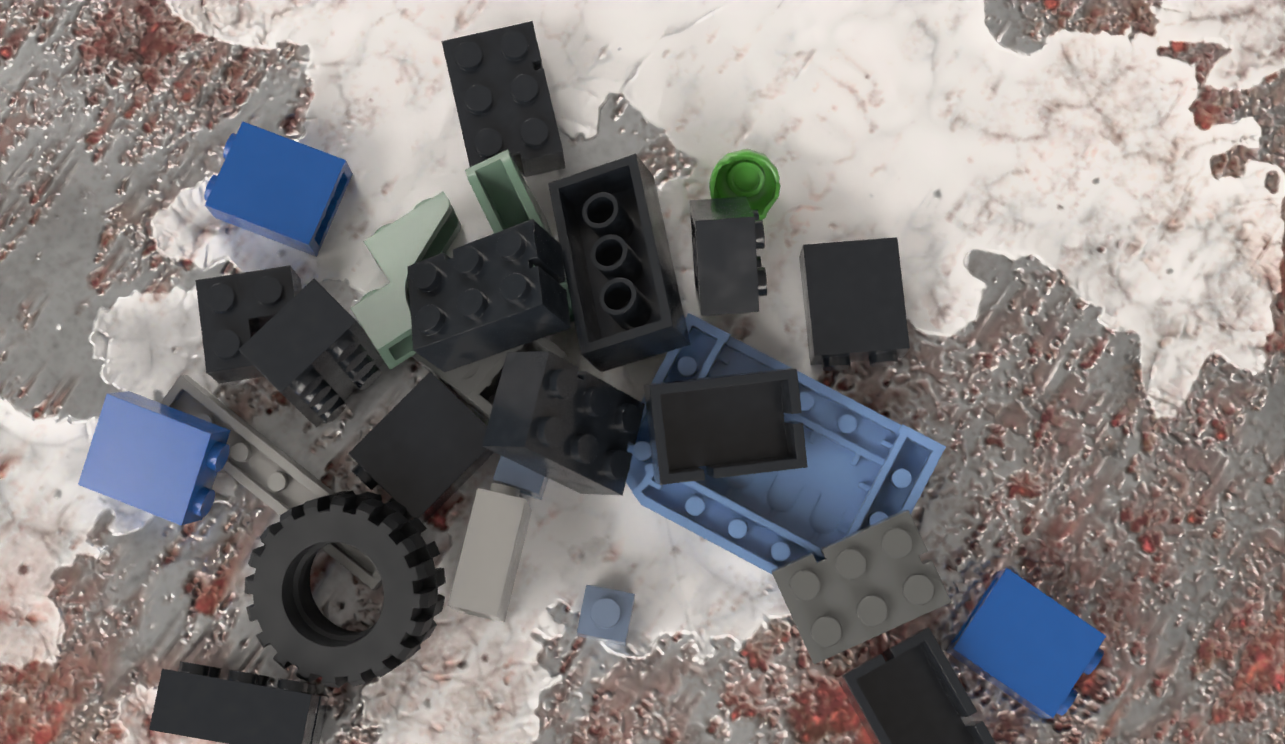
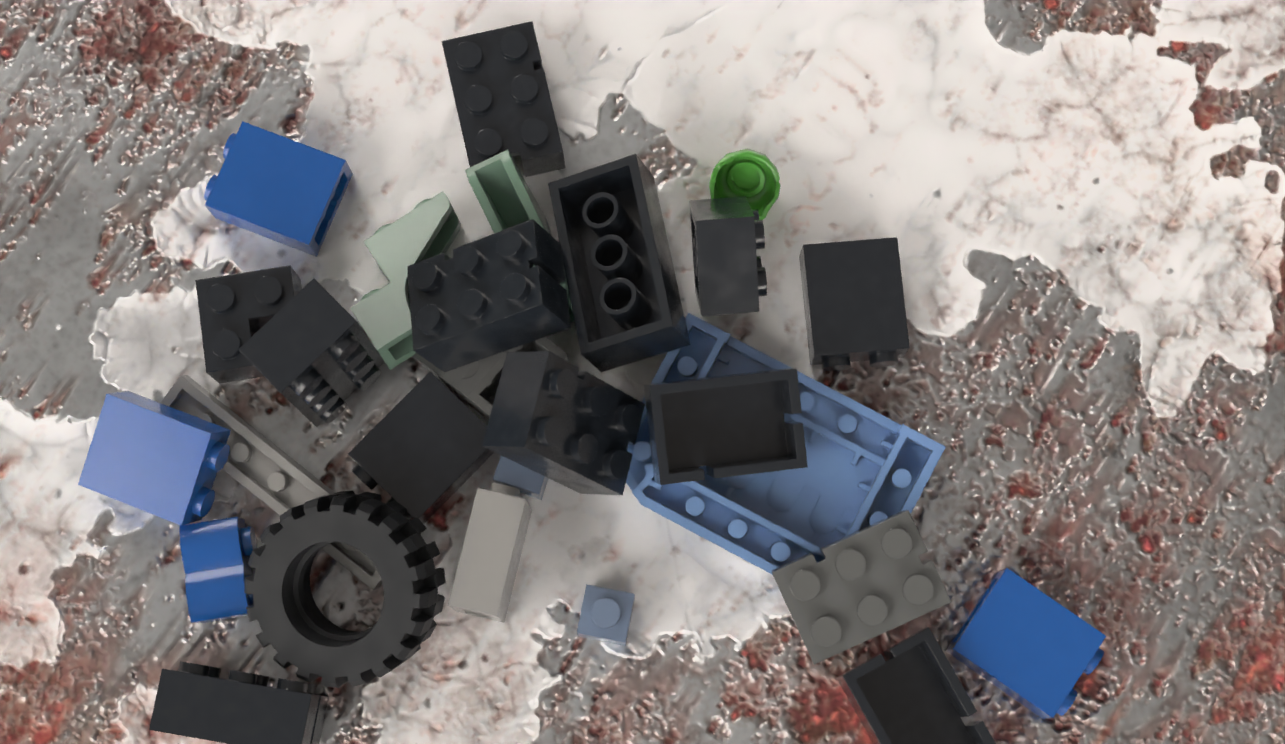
(216, 567): none -> blue brick

